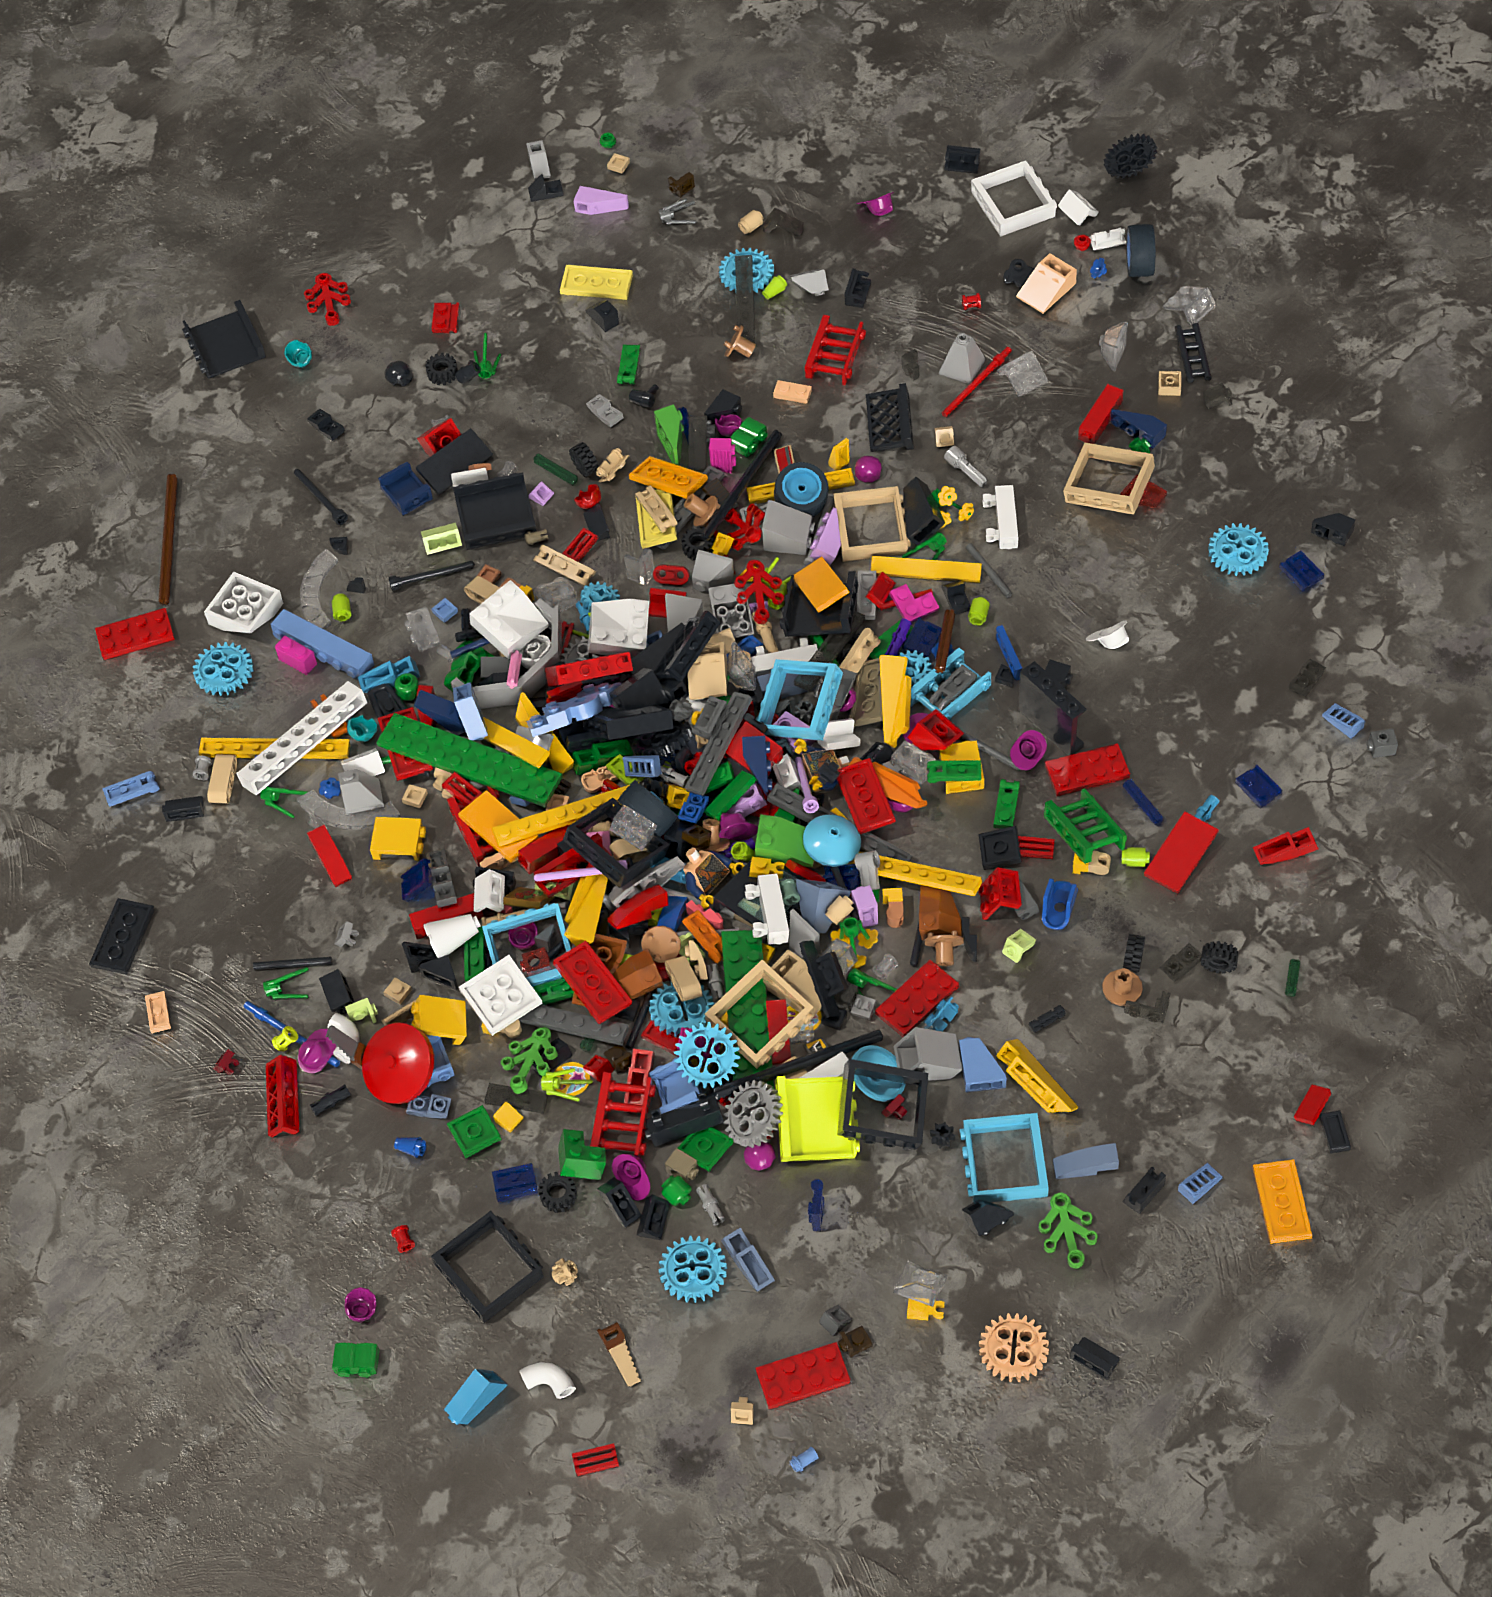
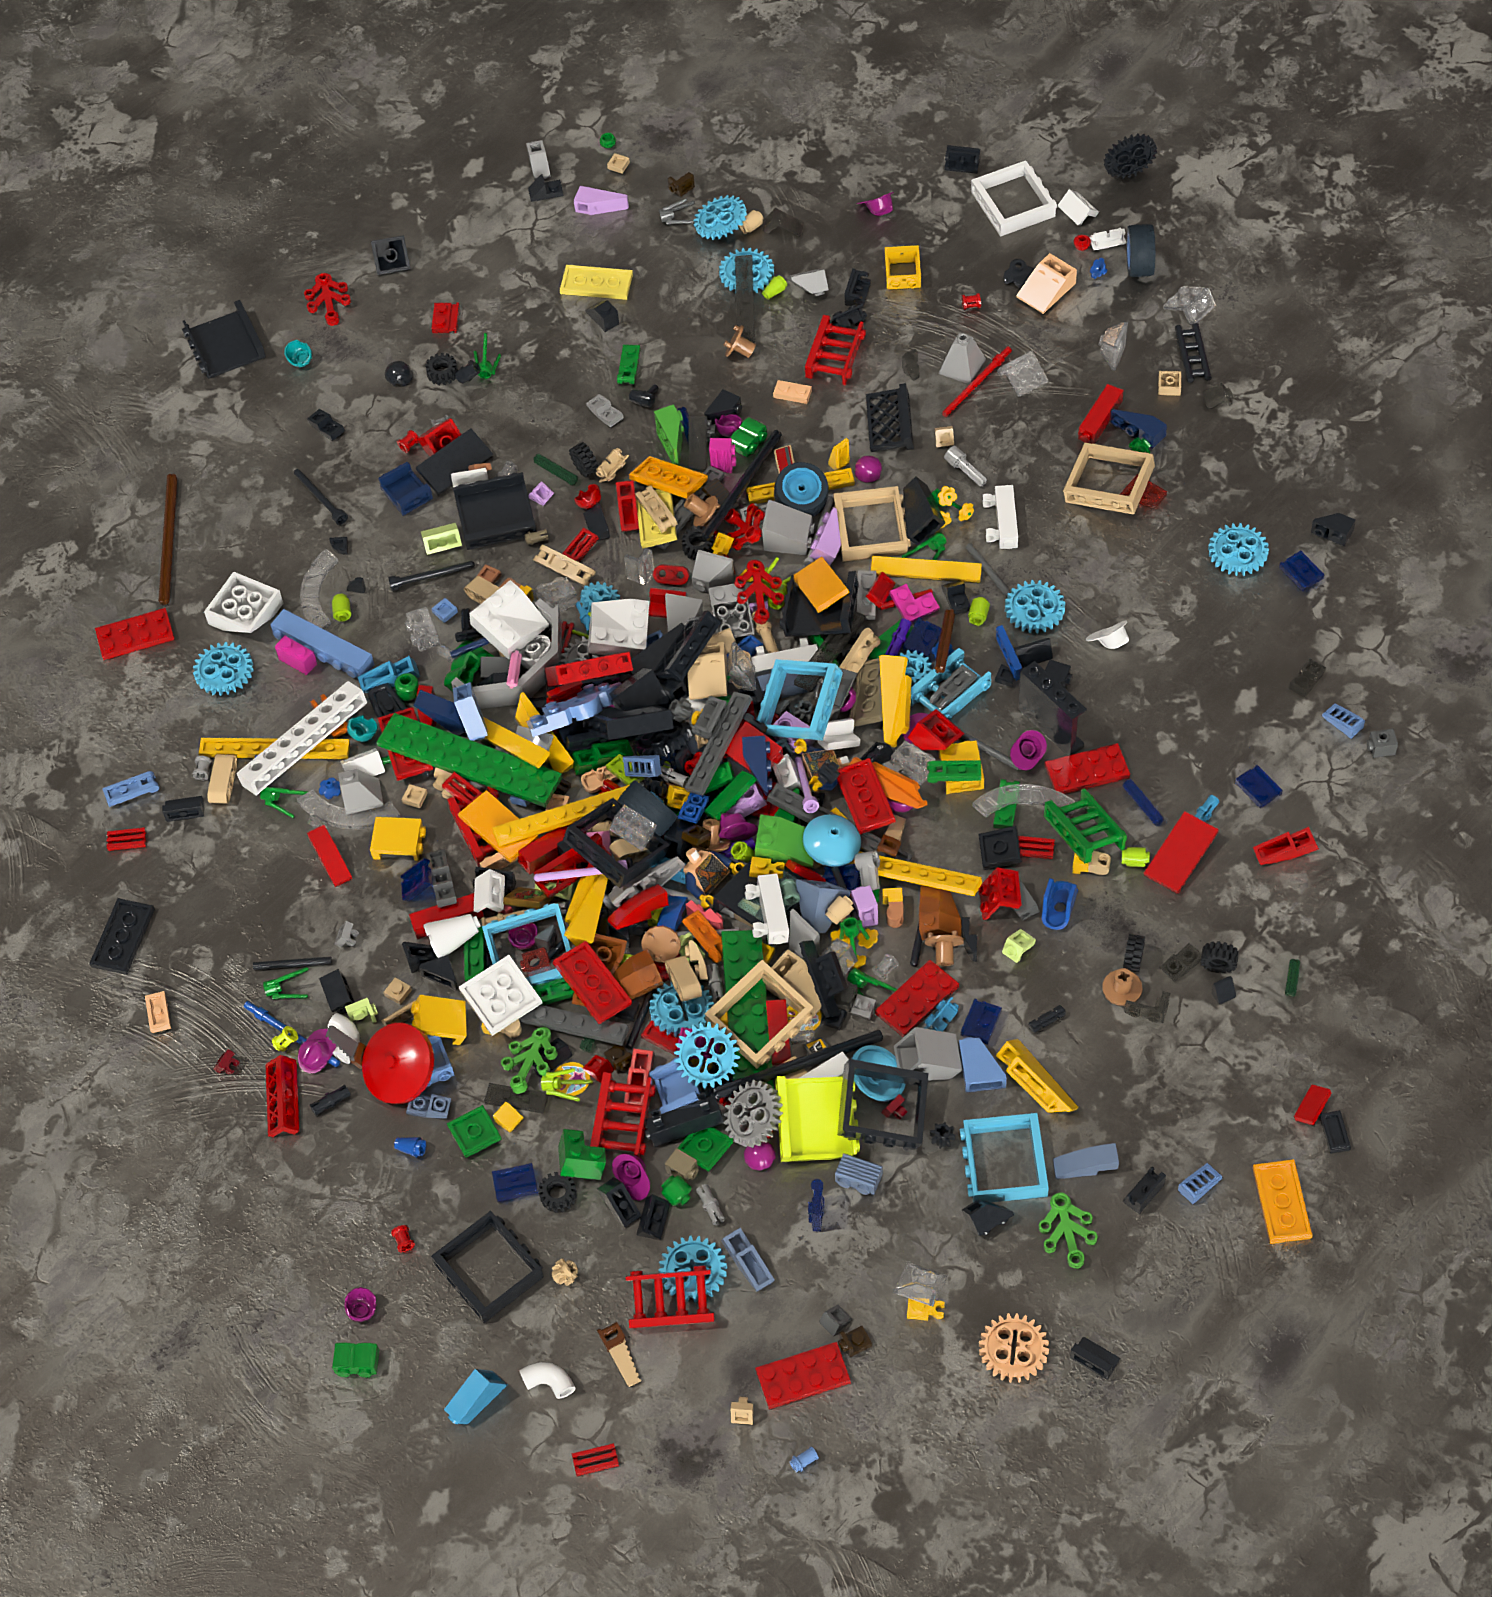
(126, 836): none -> red tile
(390, 255): none -> black slope
(408, 441): none -> red bush
(627, 506): none -> red slope
(660, 1316): none -> red fence
(720, 217): none -> medium azure gear
(853, 313): none -> black hinge
(858, 1174): none -> sand blue brick
(891, 839): none -> piece
(909, 255): none -> yellow window
(981, 1021): none -> clear blue plate
(1019, 794): none -> clear tile
(1034, 611): none -> medium azure gear
(1035, 651): none -> black slope
(1224, 990): none -> black slope

